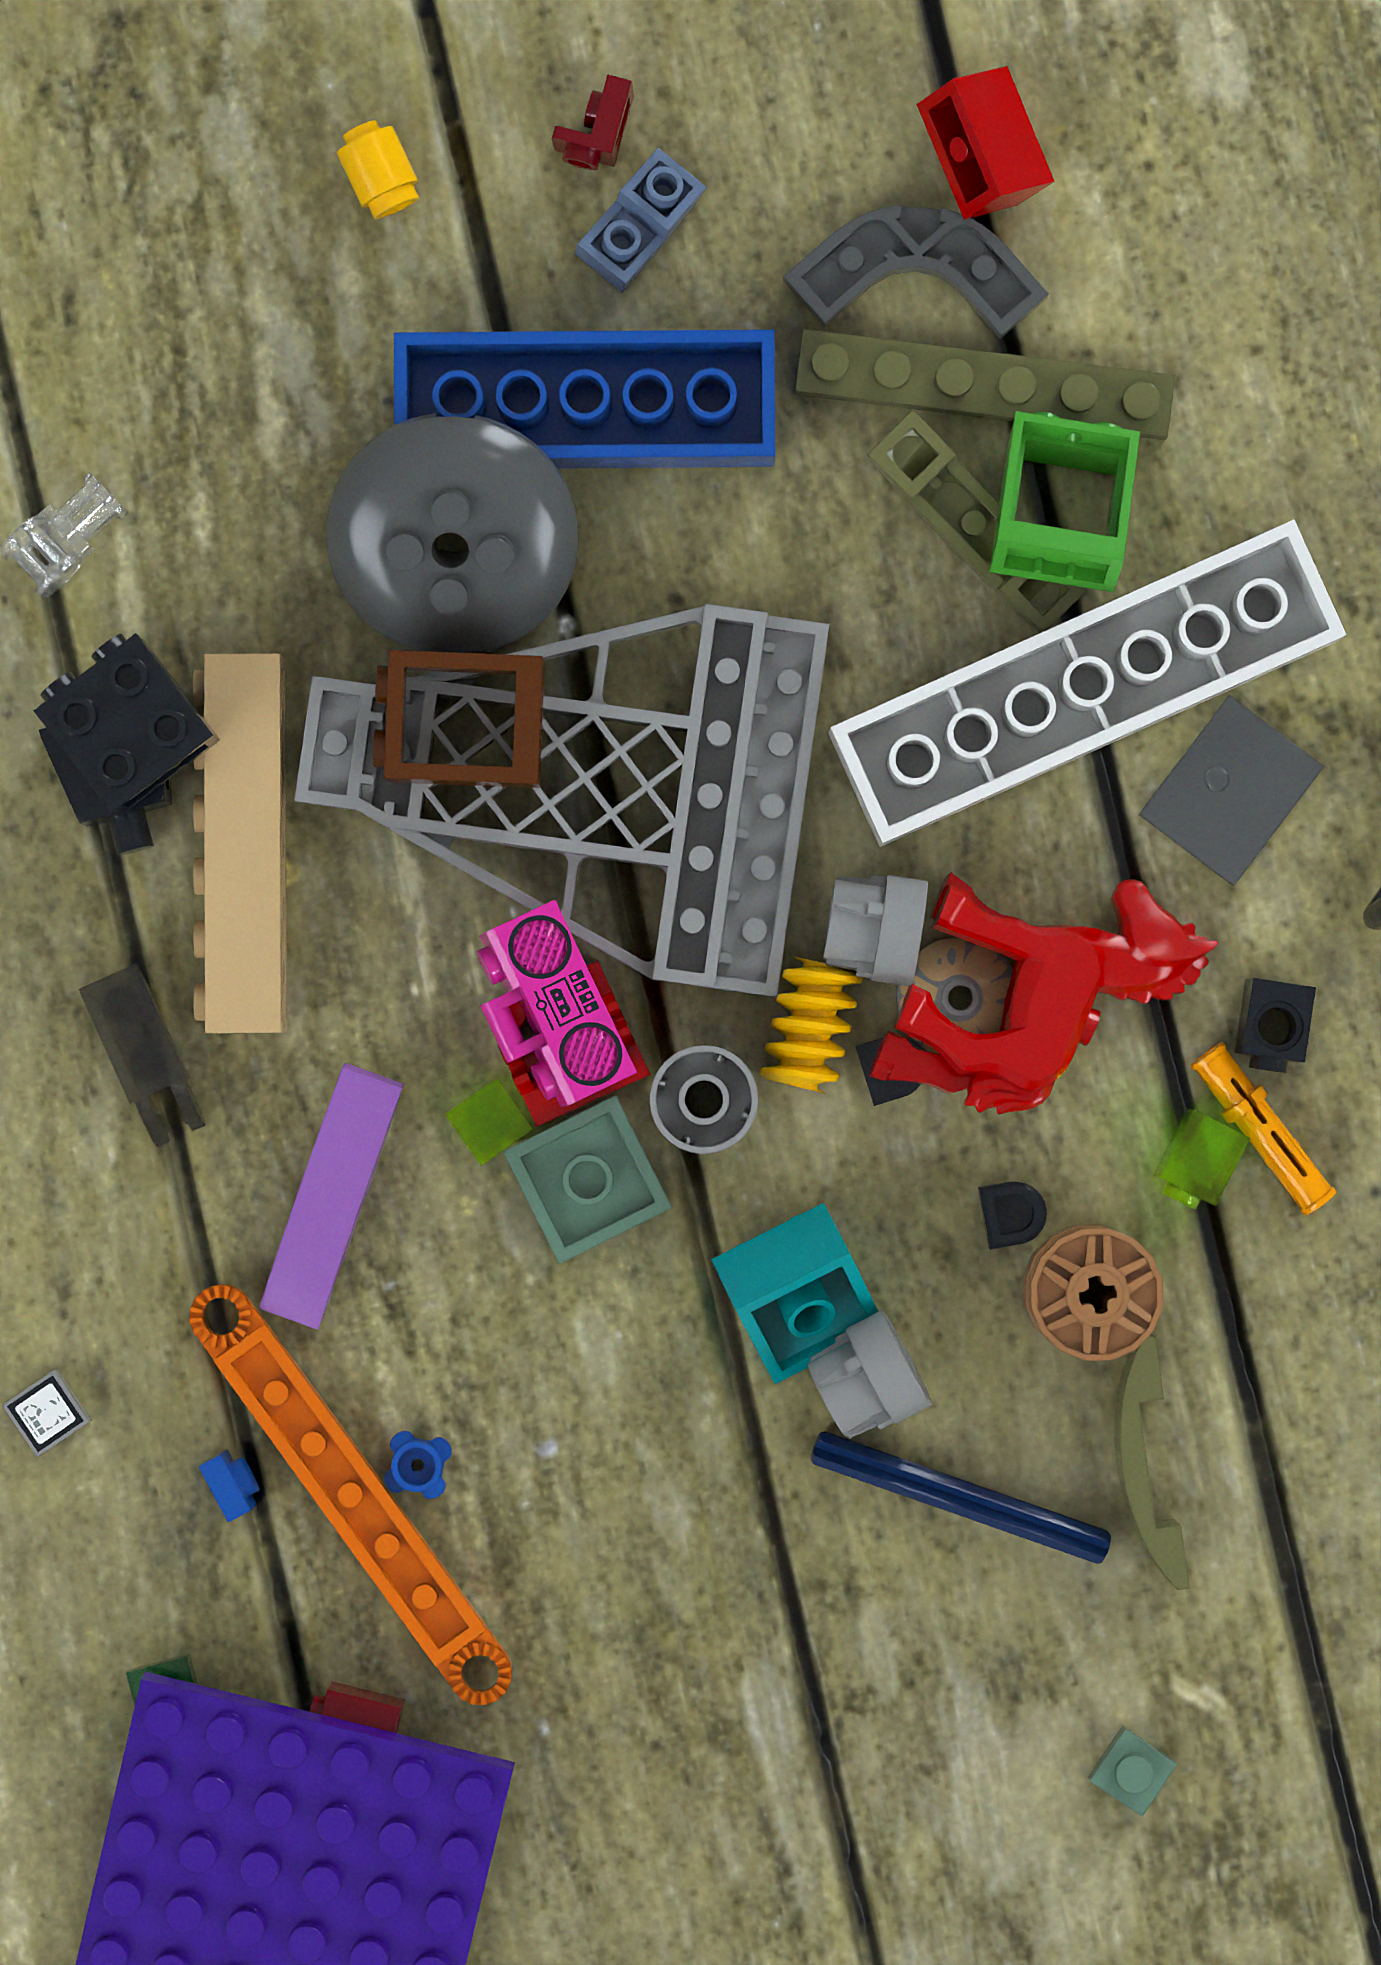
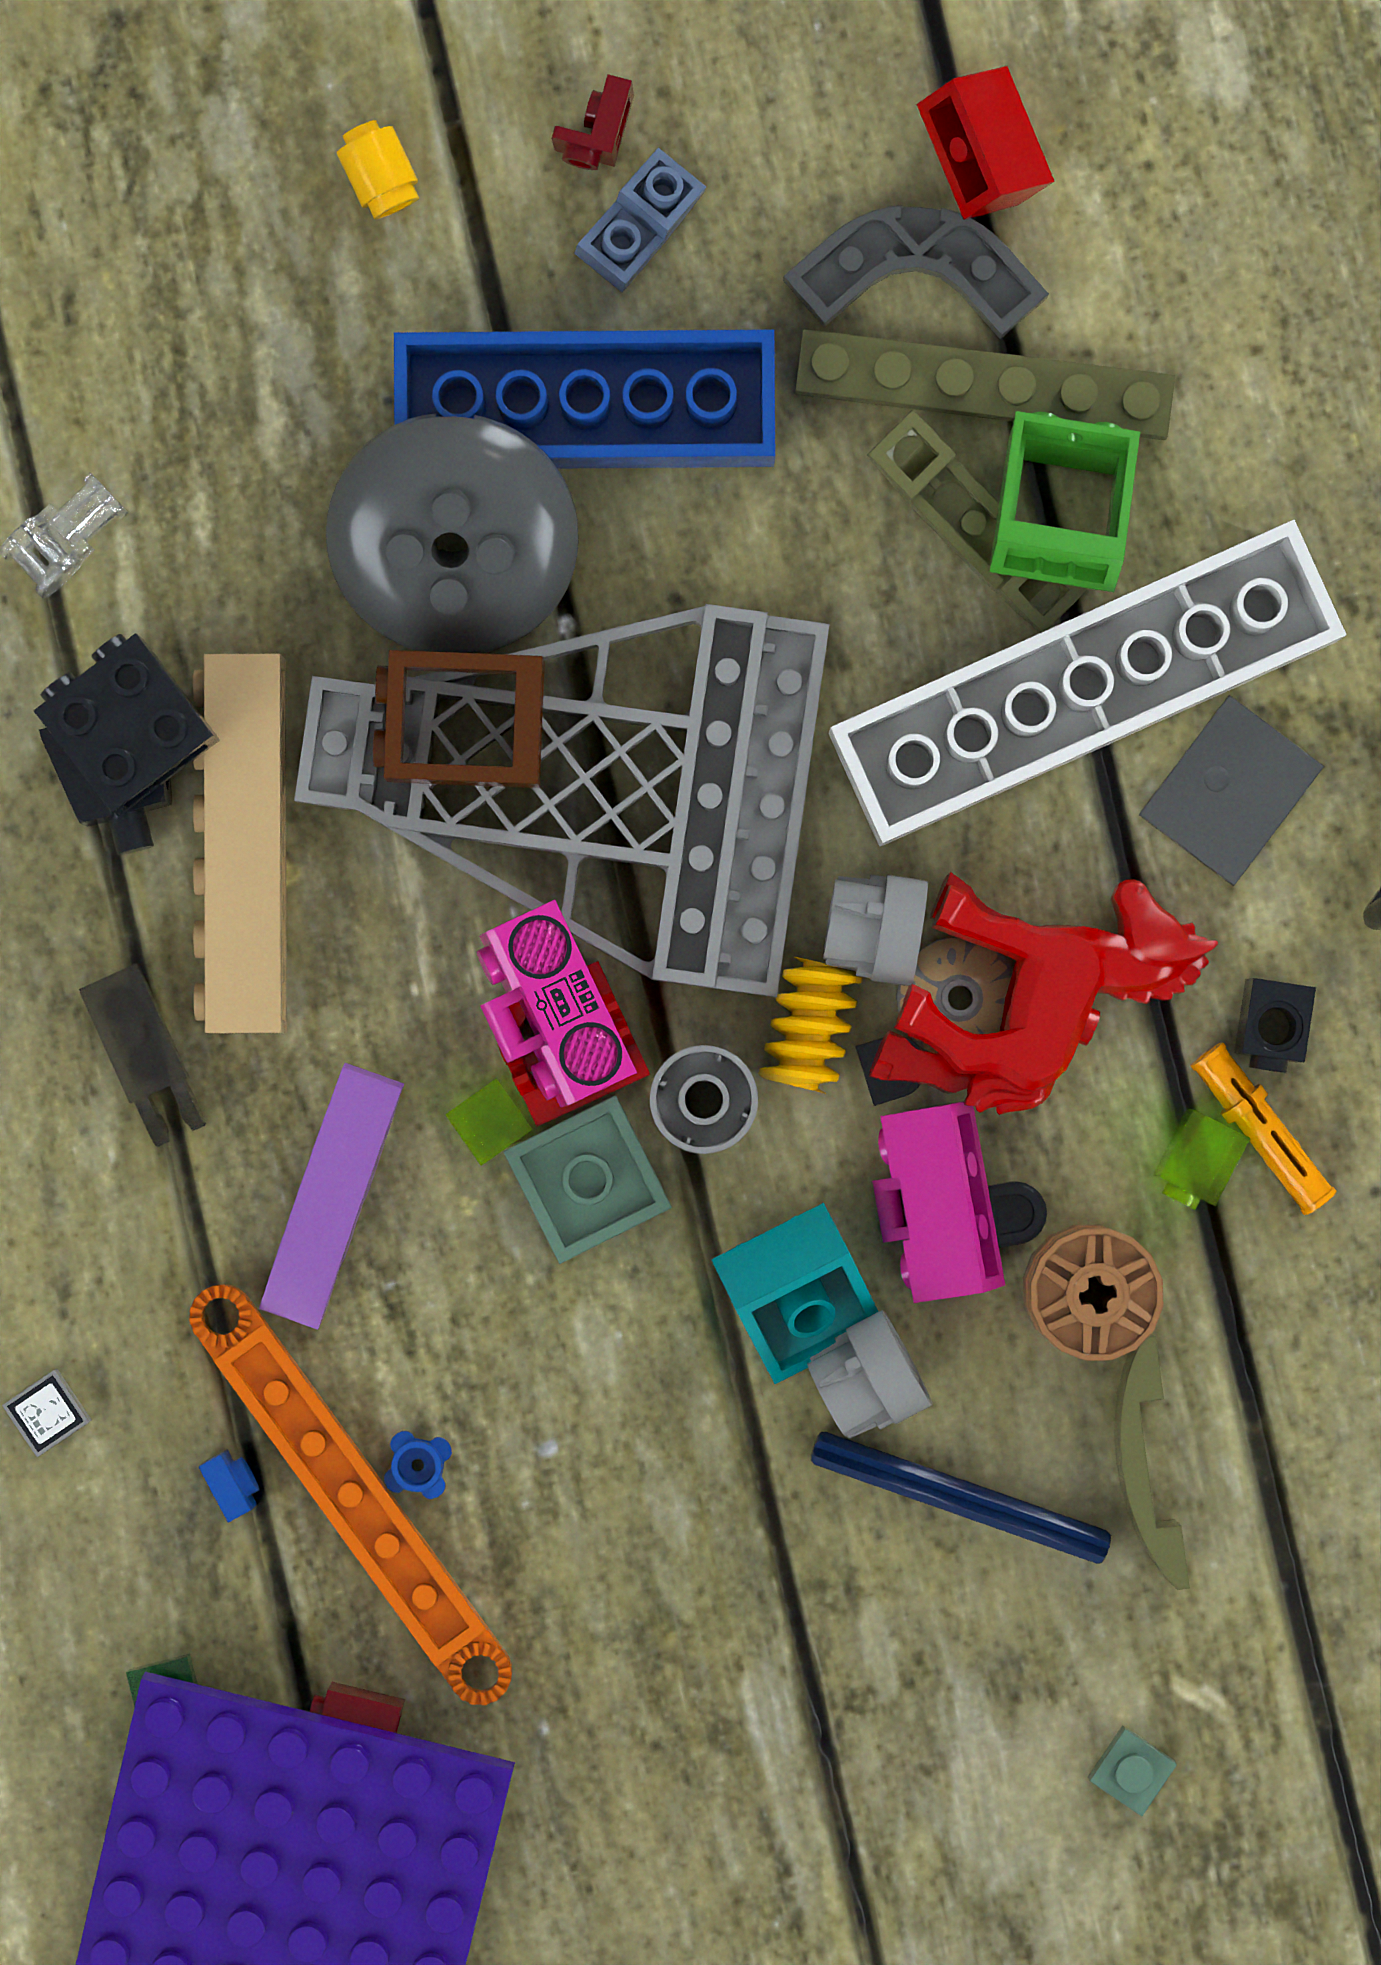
(945, 1199): none -> dark pink piece

